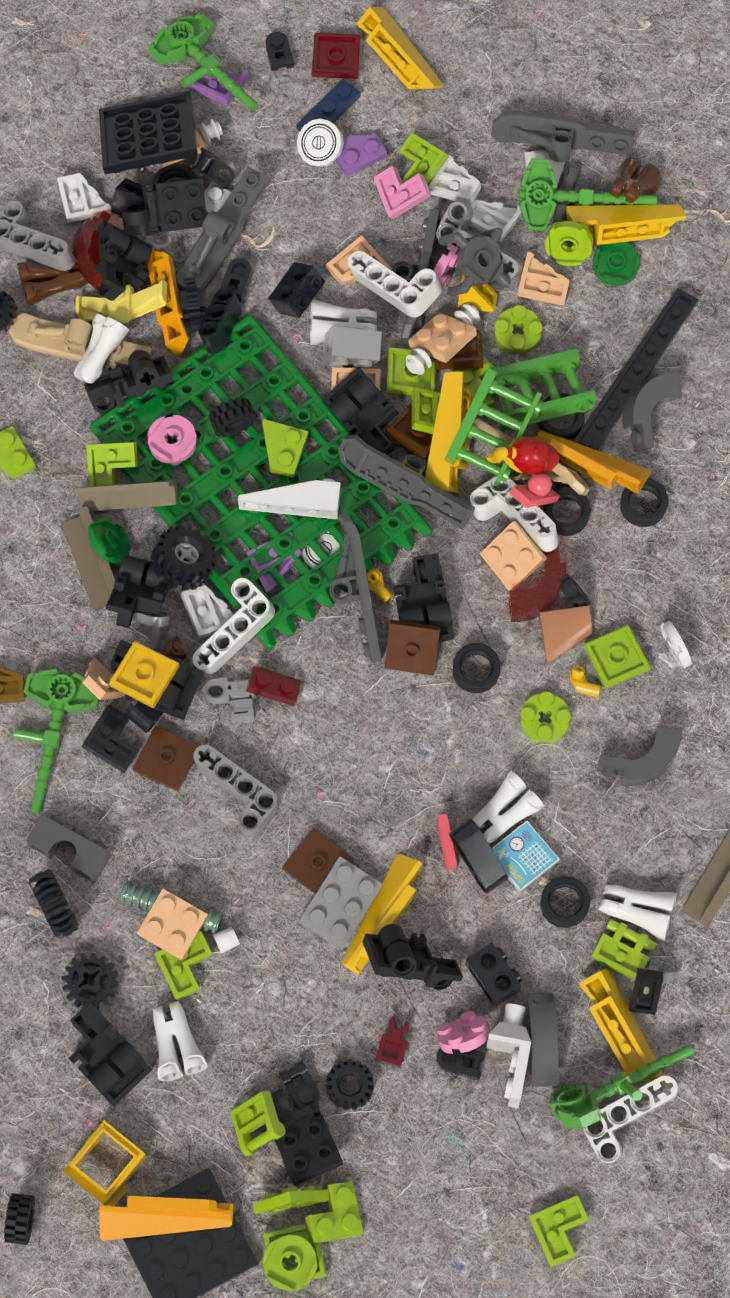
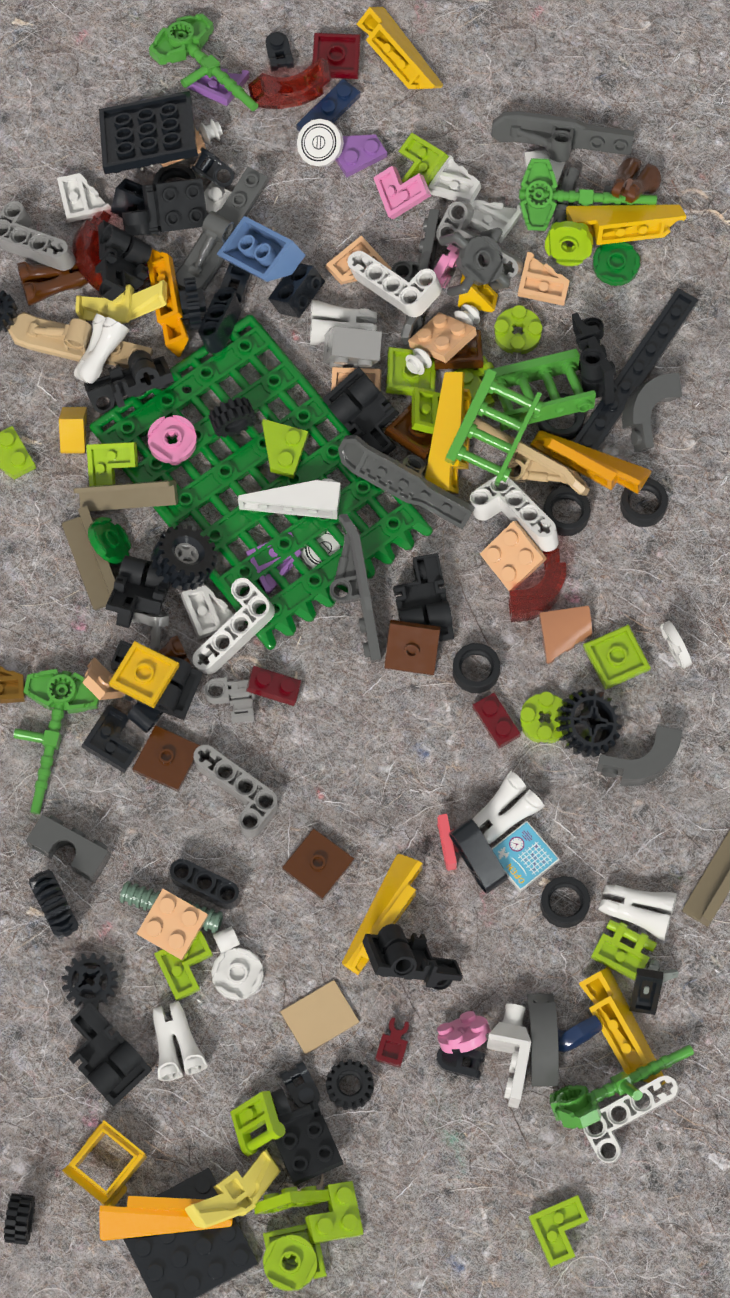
(73, 429): none -> yellow slope
(197, 874): none -> black beam
(235, 1193): none -> light yellow plate
(237, 974): none -> white tile
(261, 251): none -> medium blue slope
(290, 91): none -> clear red arch
(319, 1017): none -> tan piece
(340, 903): light grey plate -> none
(376, 584): yellow arm -> none
(488, 976): black brick -> none
(496, 720): none -> dark red plate
(527, 455): red hair -> none
(536, 492): coral tile -> none
(573, 591): black plate -> none
(578, 1034): none -> dark blue arm
(581, 684): yellow arm -> none
(593, 706): none -> black gear
(595, 369): none -> black plate

